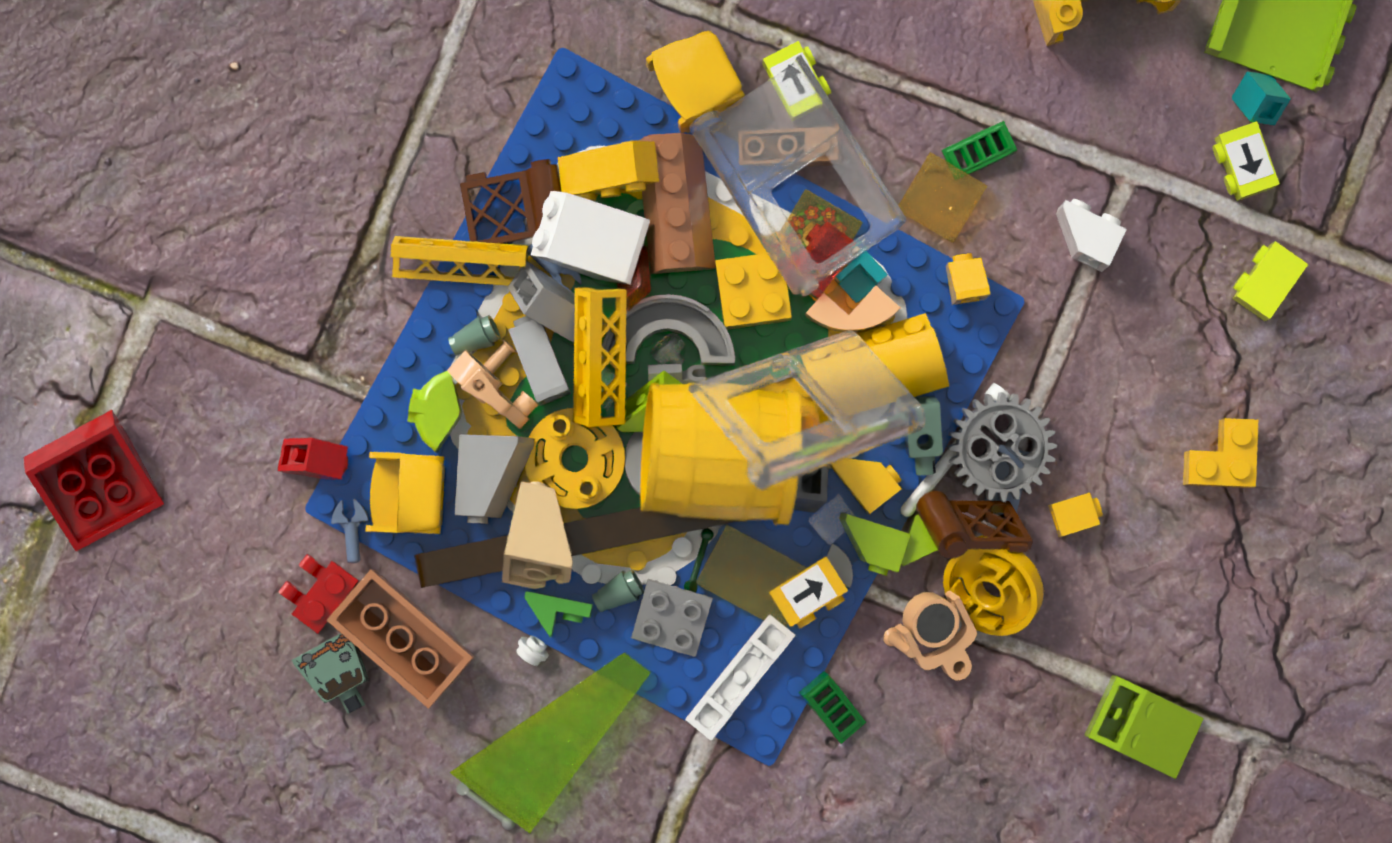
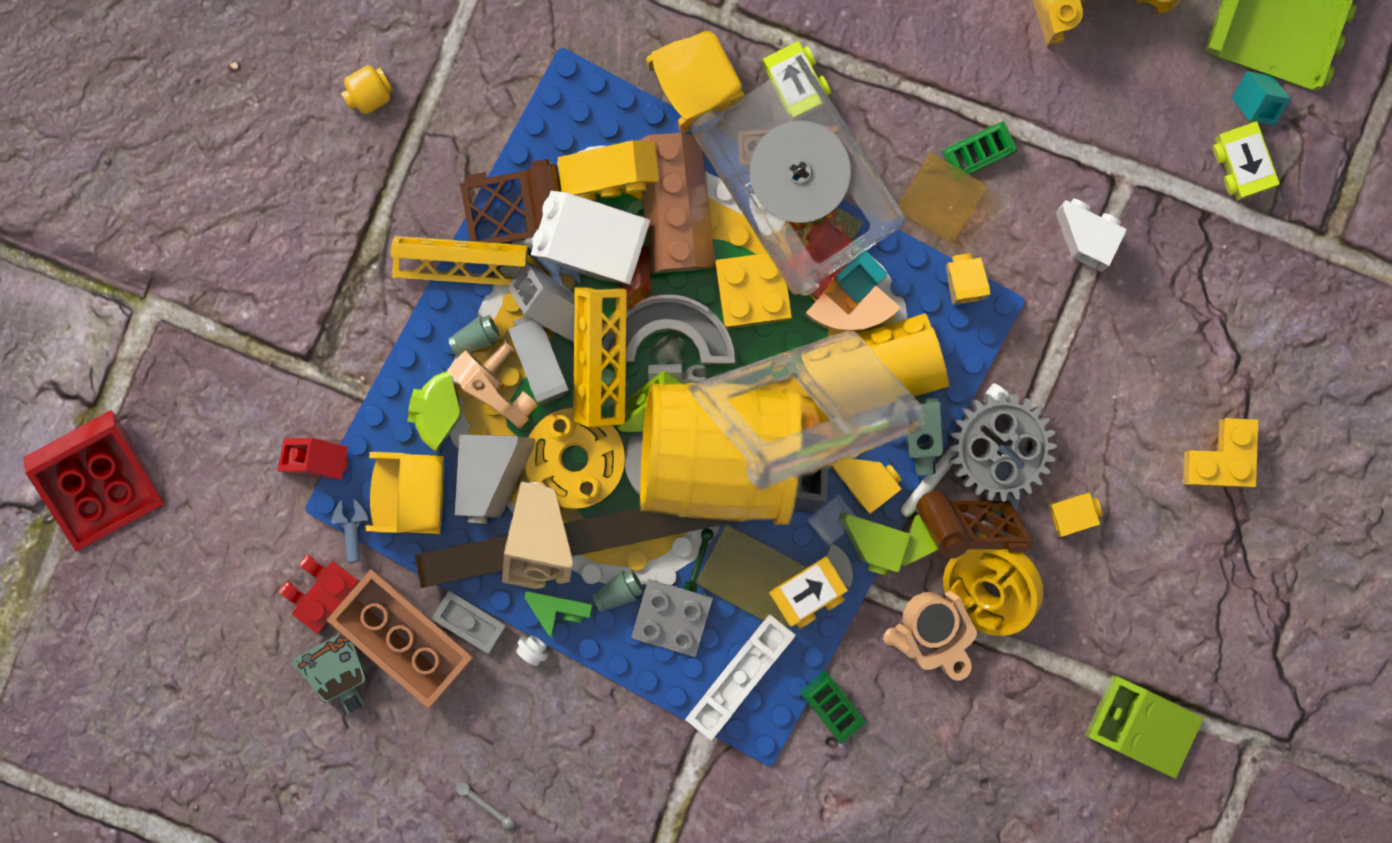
(366, 89): none -> yellow head
(468, 622): none -> light grey plate
(540, 756): clear neon green wing -> none
(773, 174): none -> light grey piece
(1269, 280): neon yellow brick -> none

